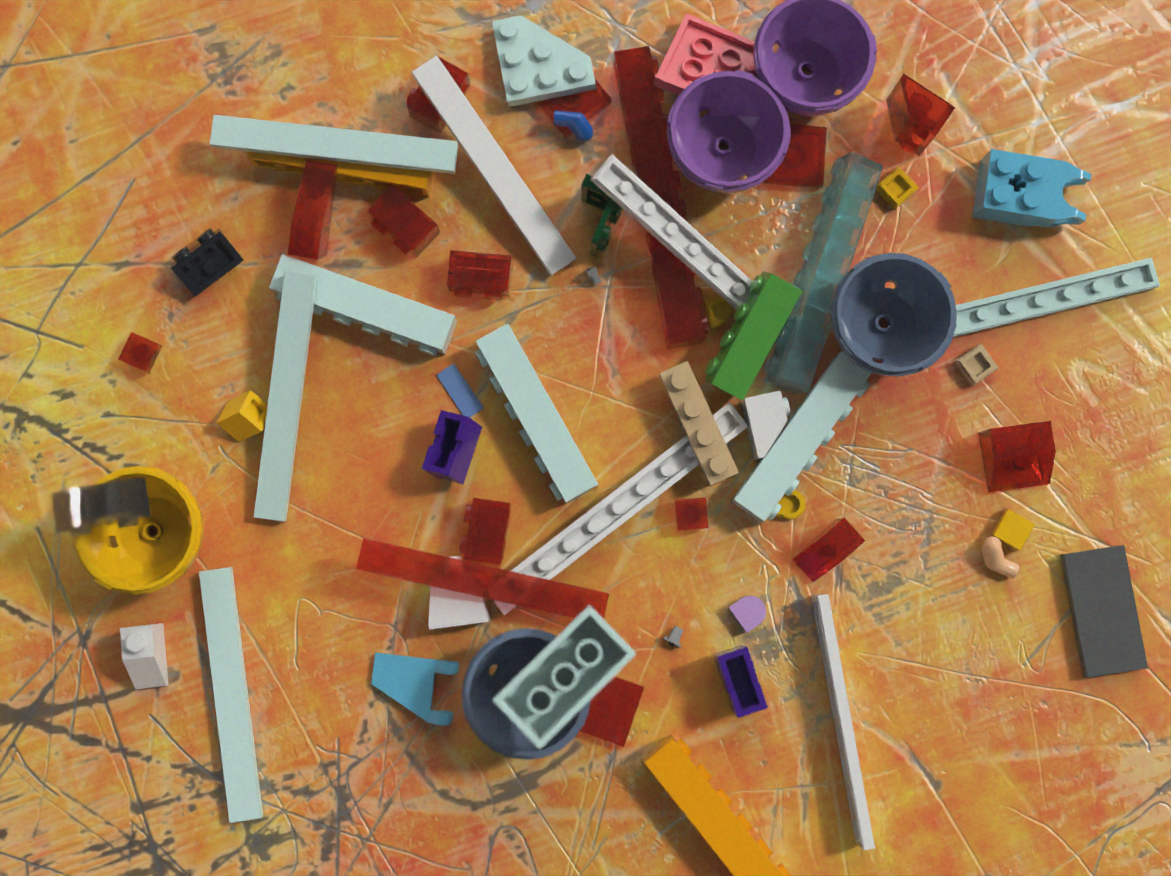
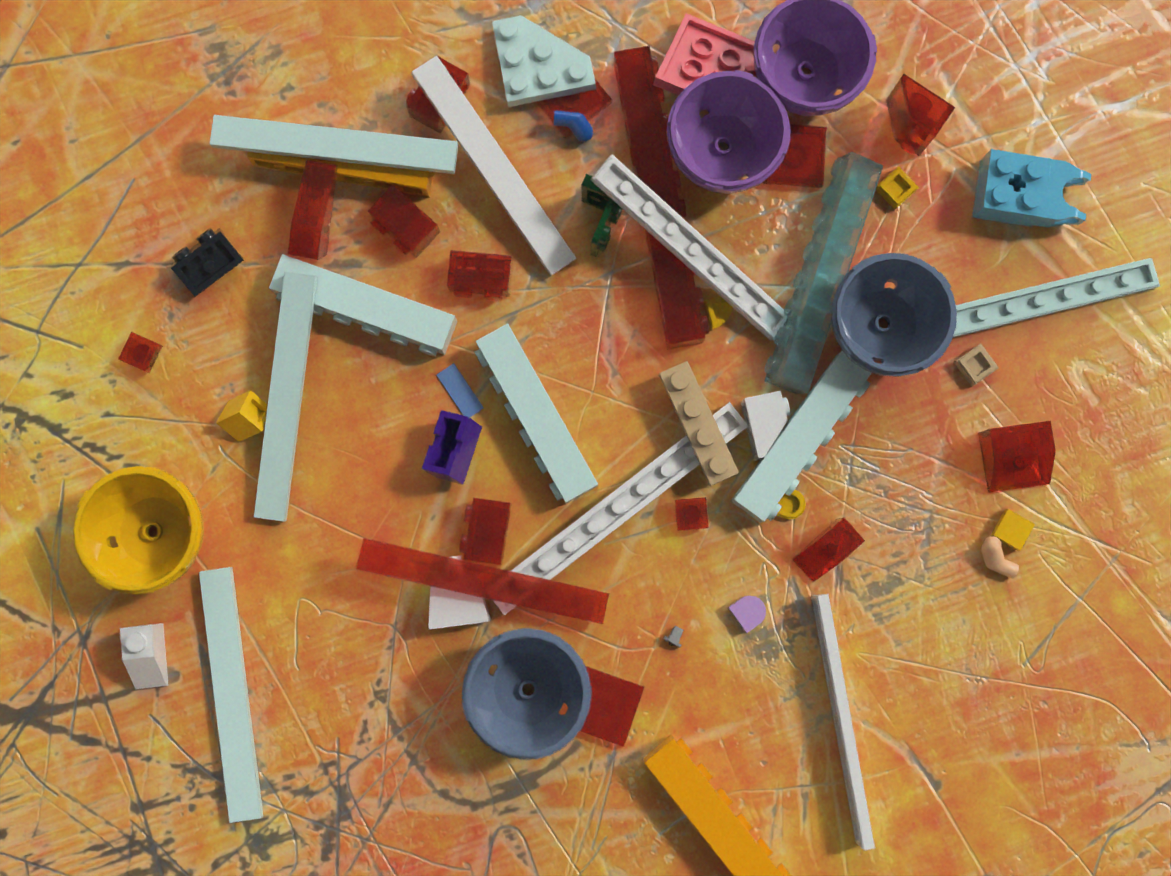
(101, 505): clear smoke brick -> none
(412, 683): medium azure flag -> none
(564, 676): light aqua brick -> none
(592, 273): light grey piece -> none
(740, 681): dark purple brick -> none
(752, 334): bright green brick -> none
(1103, 611): dark grey tile -> none

